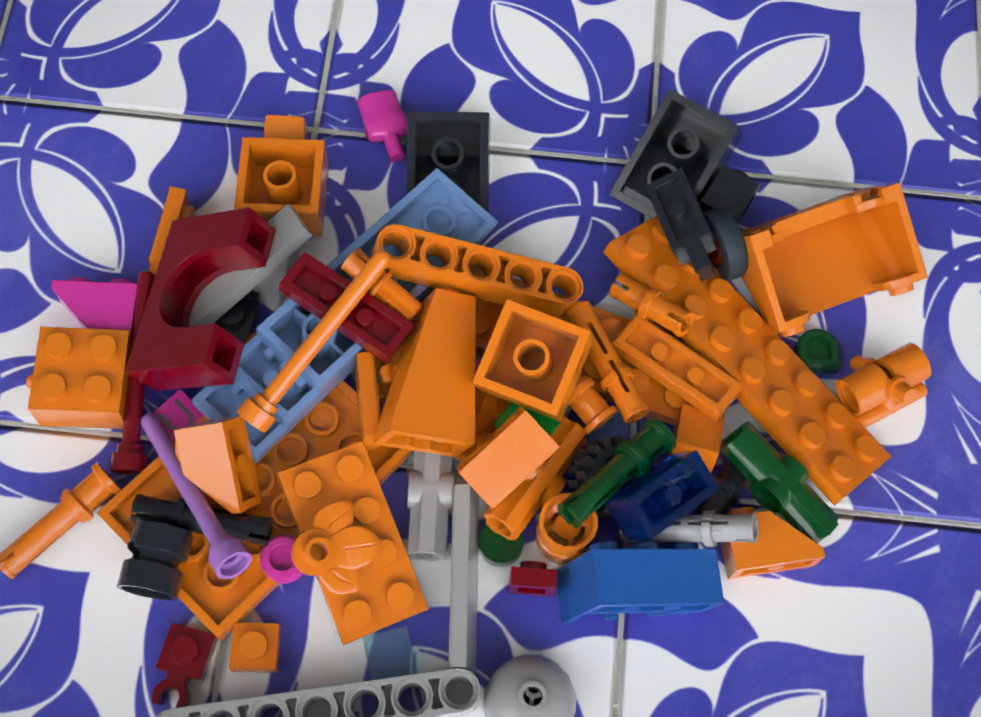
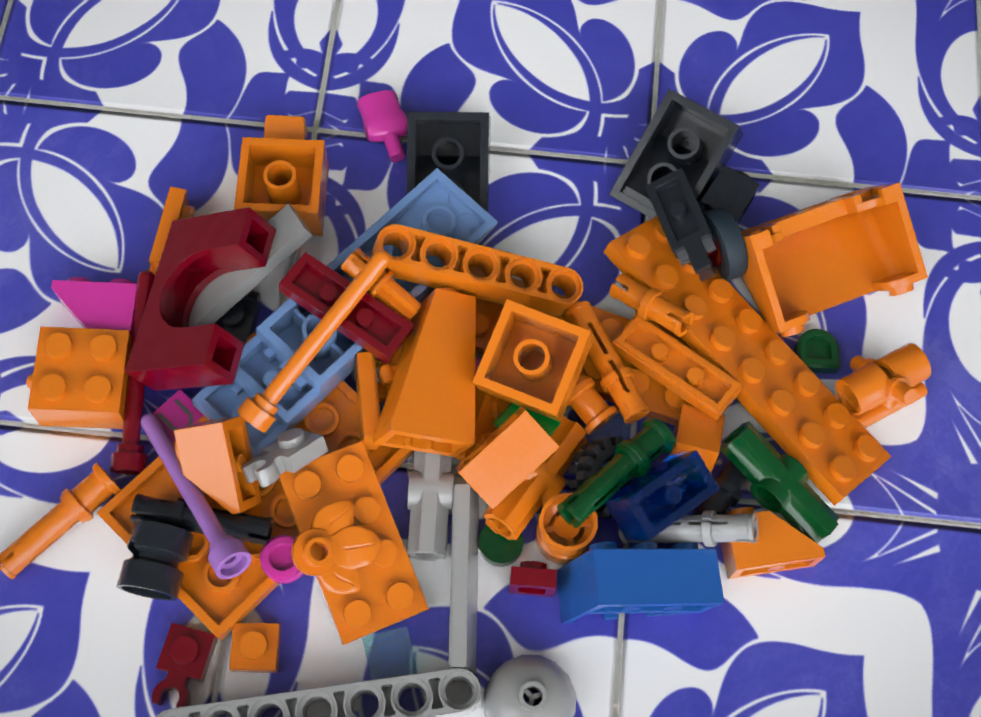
(289, 453): none -> light grey plate

